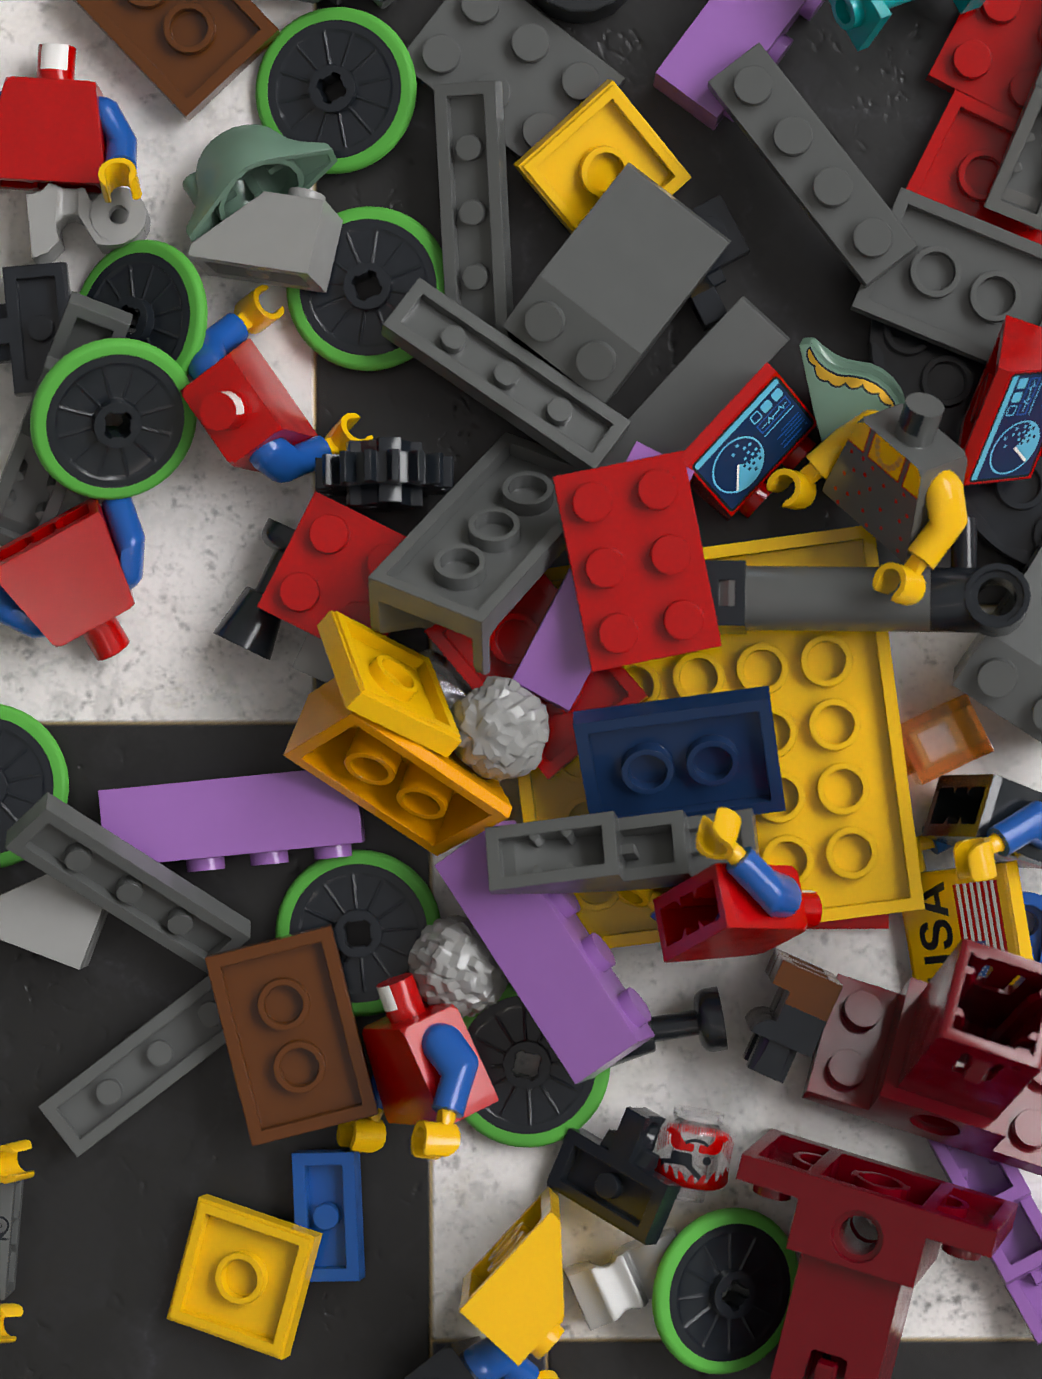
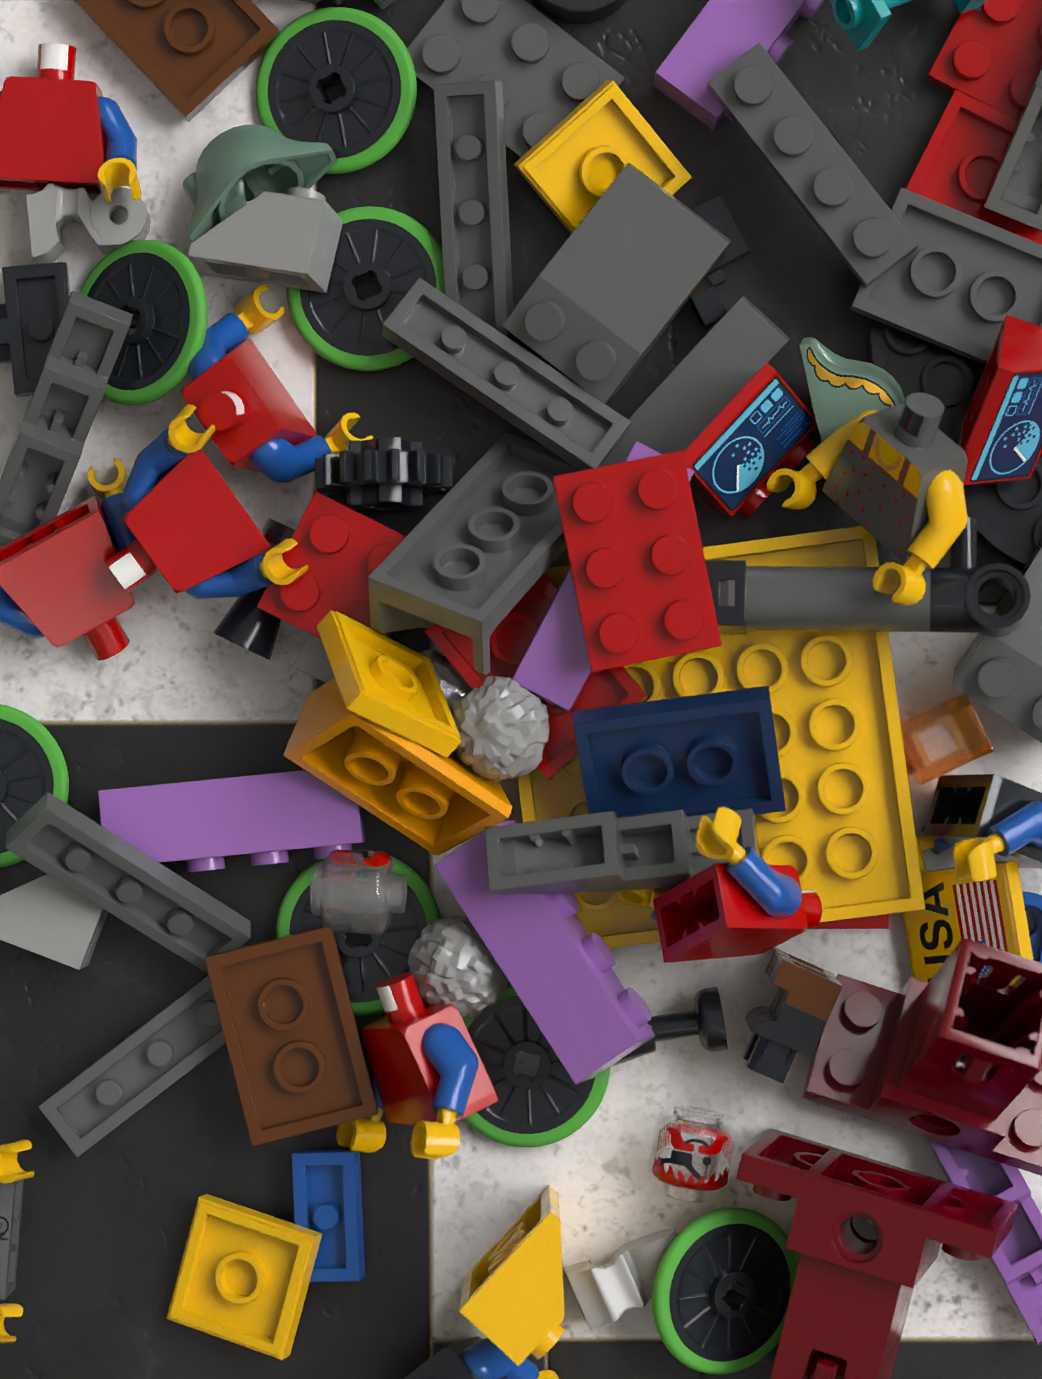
(115, 378): black wheel -> none
(192, 524): none -> torso
(357, 892): none -> clear head
(618, 1175): black hinge -> none

